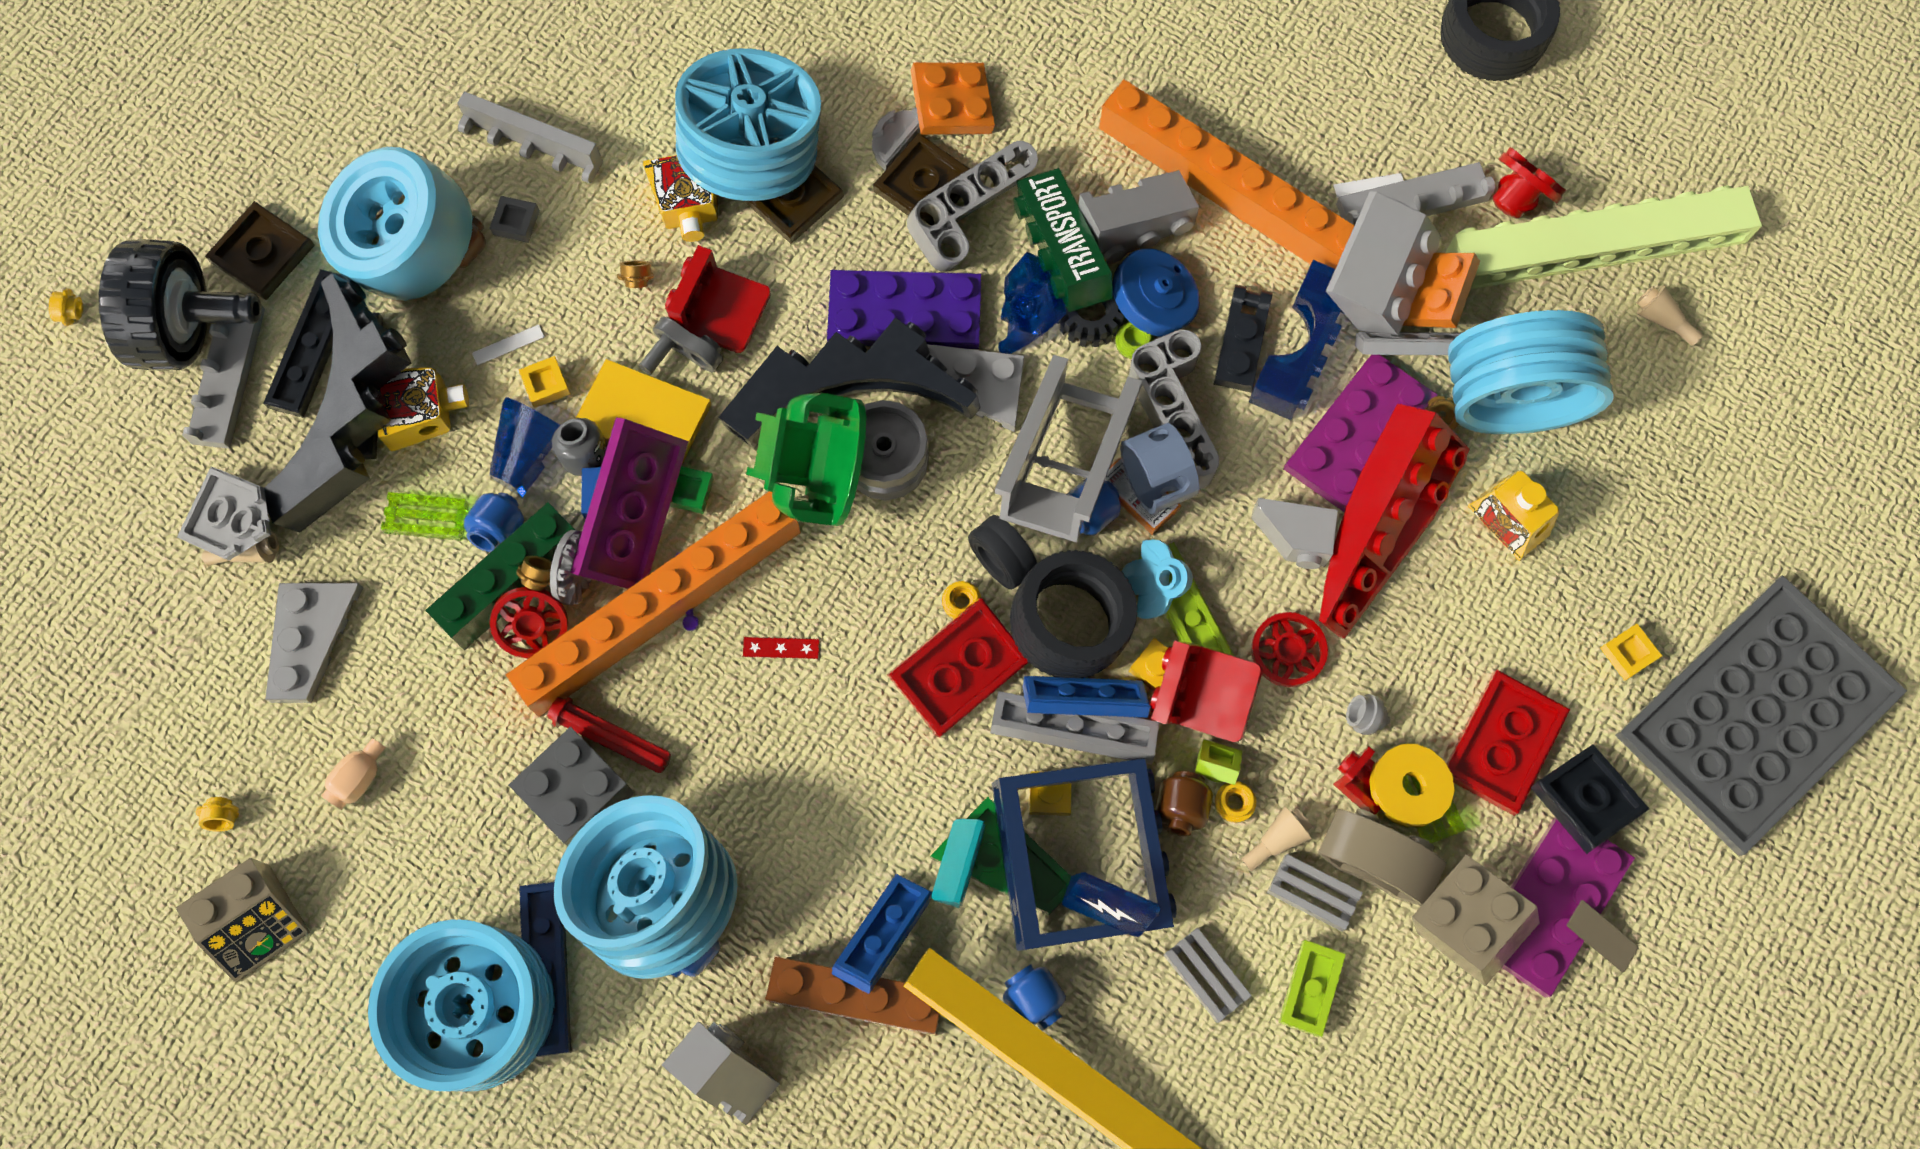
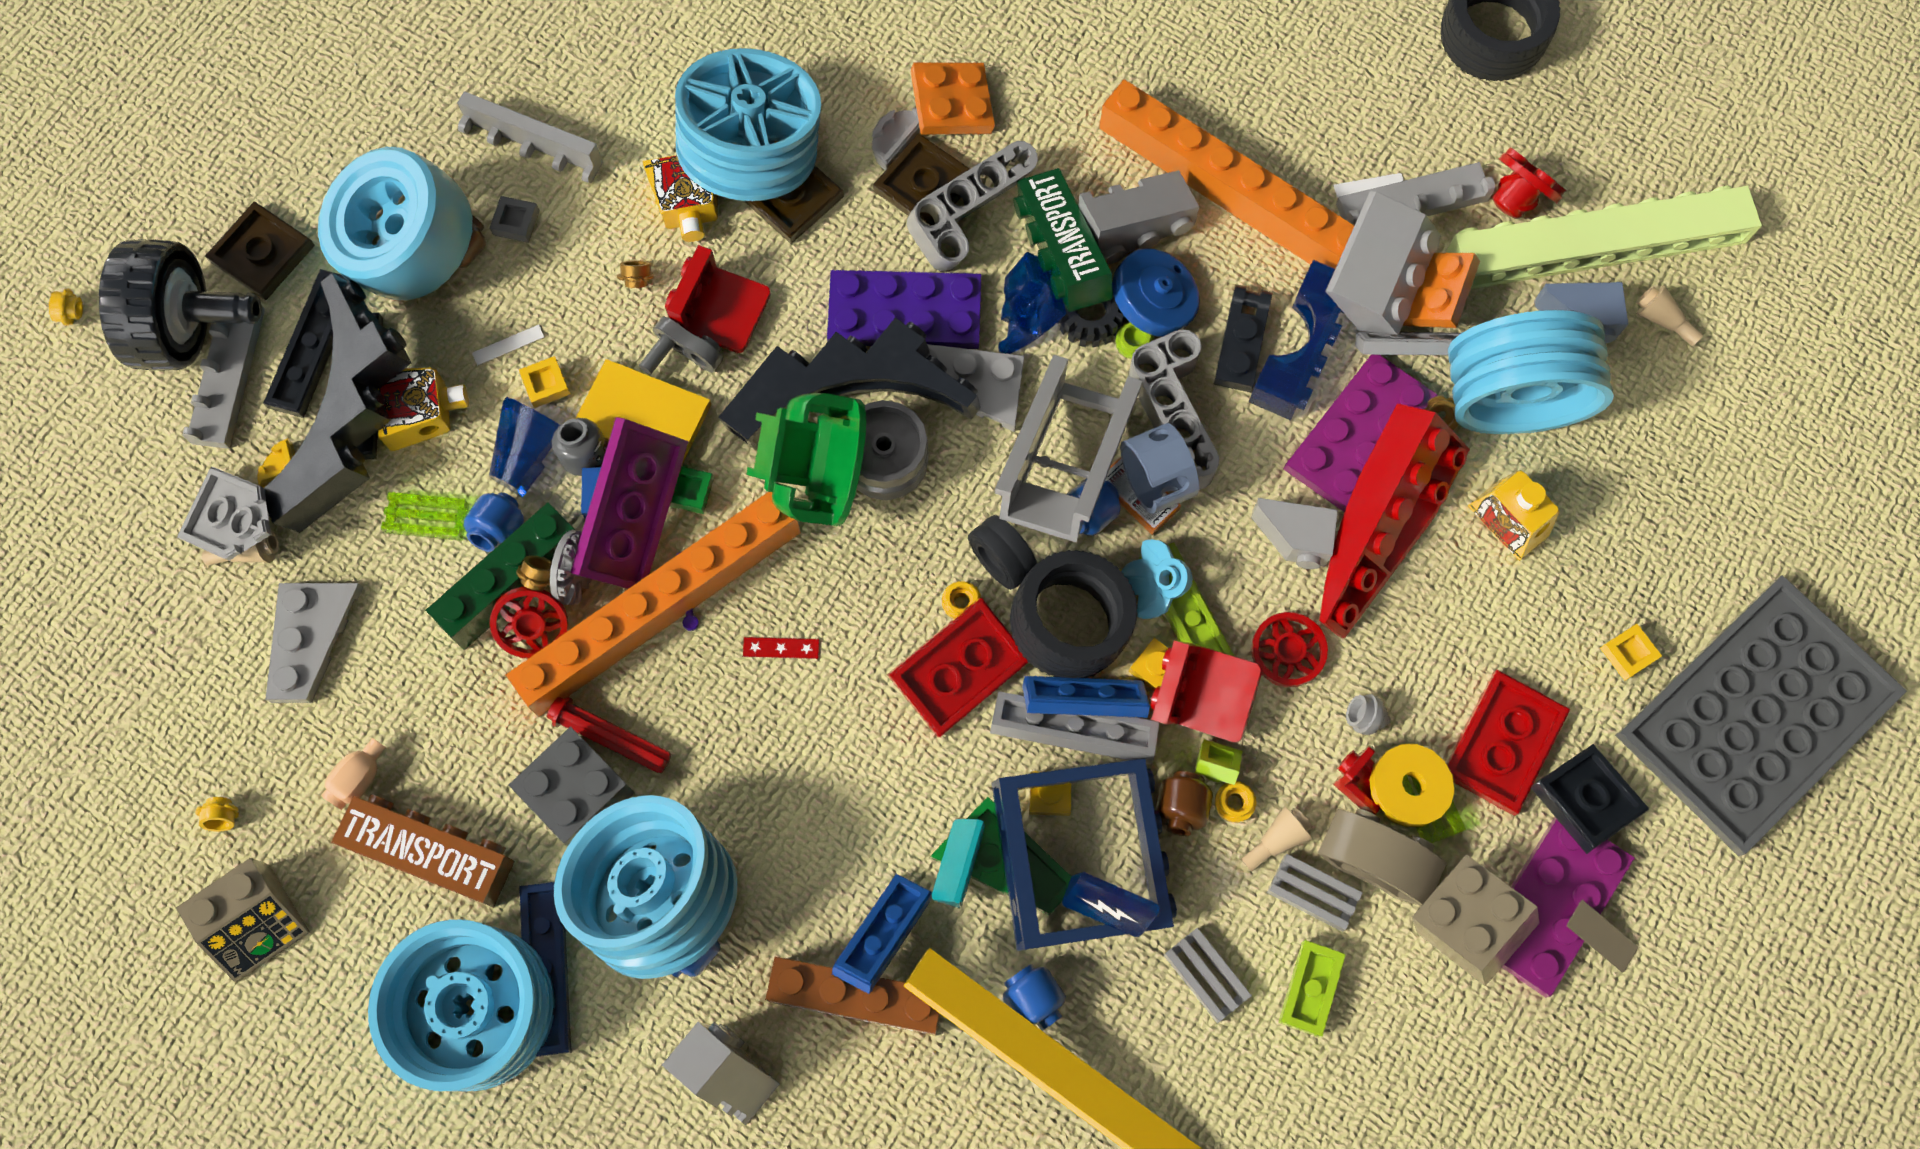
(275, 462): none -> yellow tile
(424, 851): none -> dark orange brick
(1599, 300): none -> sand blue slope

